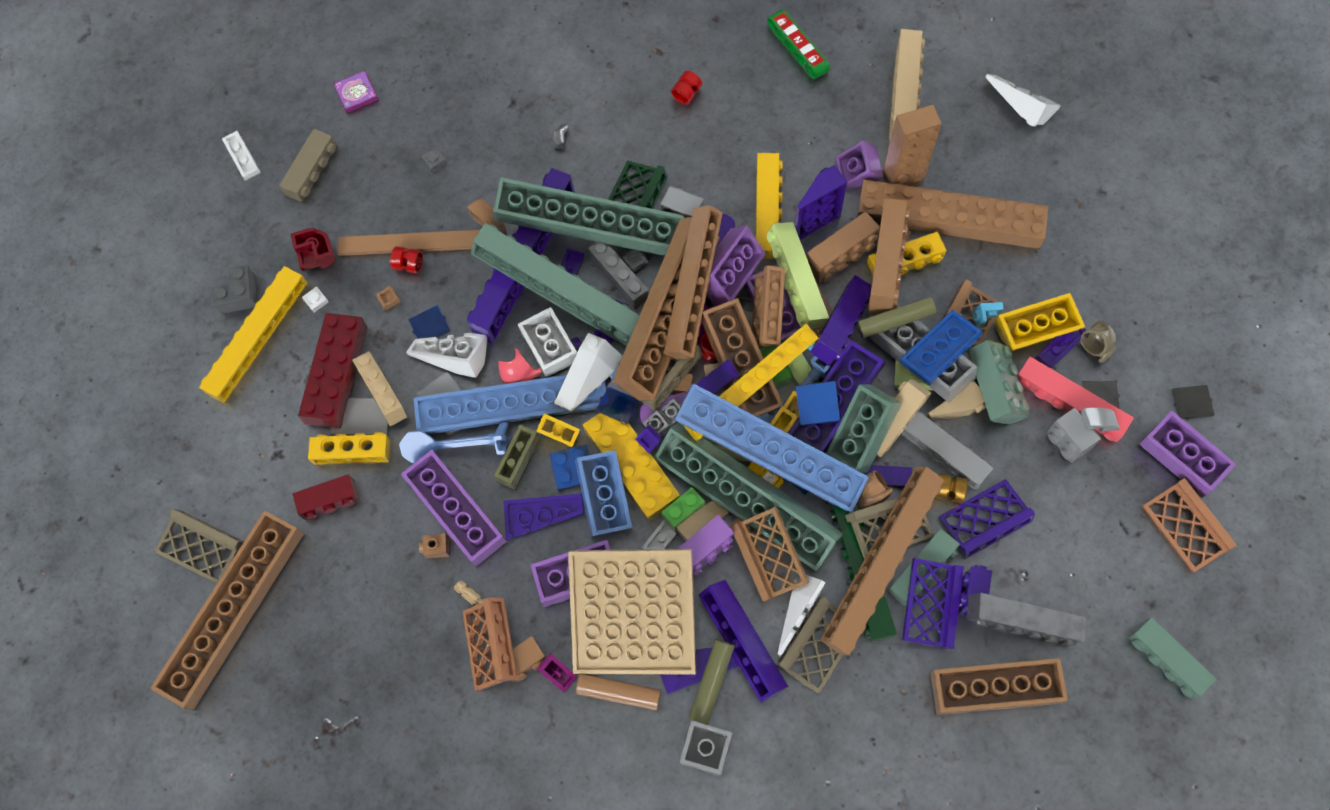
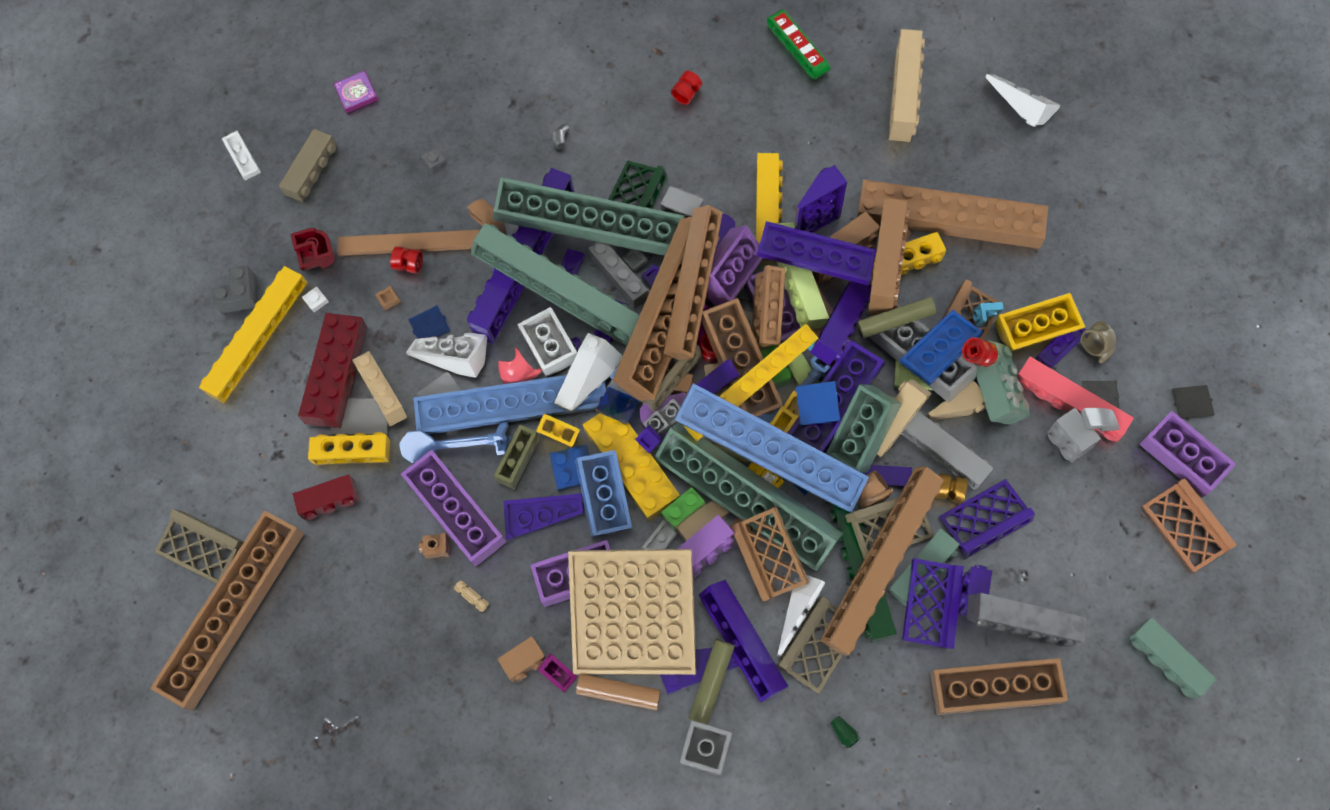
(498, 643): nougat fence -> none
(650, 275): none -> dark purple plate
(817, 253): none -> dark purple plate
(845, 732): none -> dark green cone
(860, 163): medium lavender slope -> none
(911, 146): medium nougat brick -> none
(980, 352): none -> red wheel

